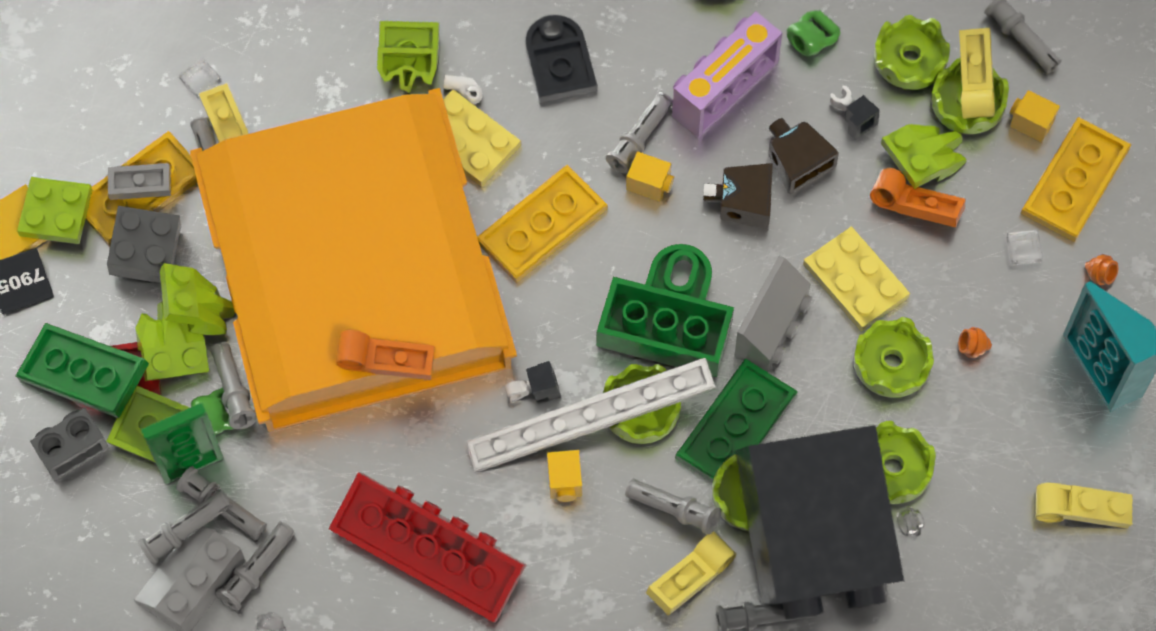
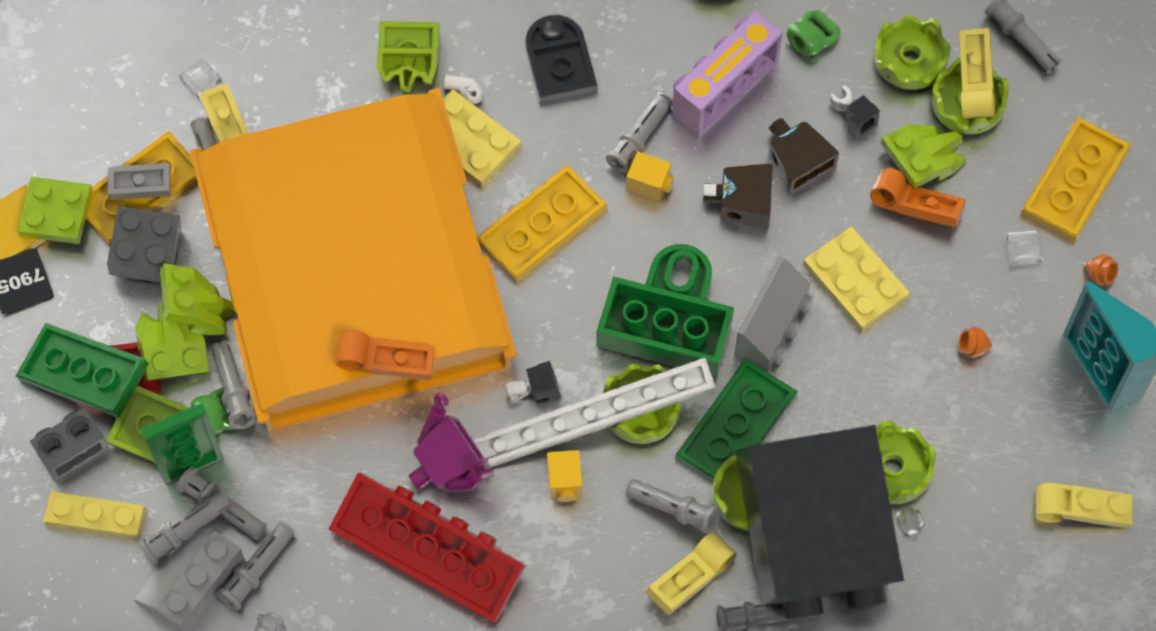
(94, 515): none -> light yellow plate
(447, 453): none -> magenta torso
(895, 338): lime plate -> none
(1033, 115): yellow brick -> none

